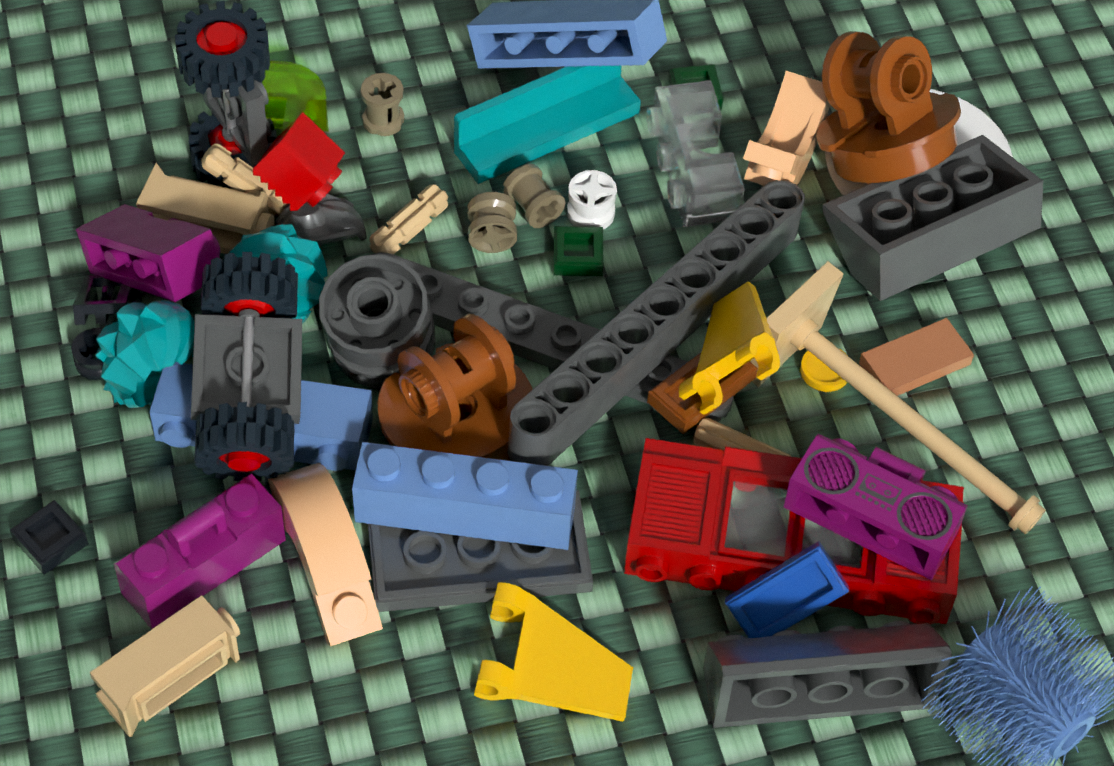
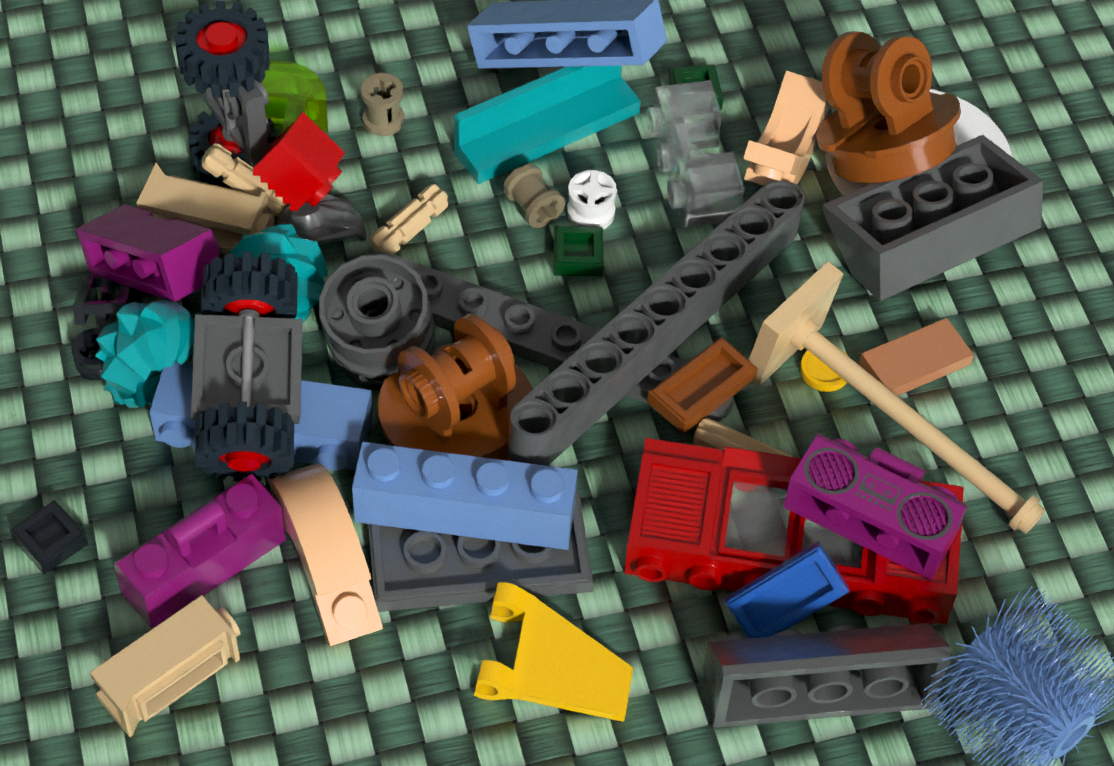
(492, 222): dark tan wheel -> none
(733, 338): yellow flag -> none

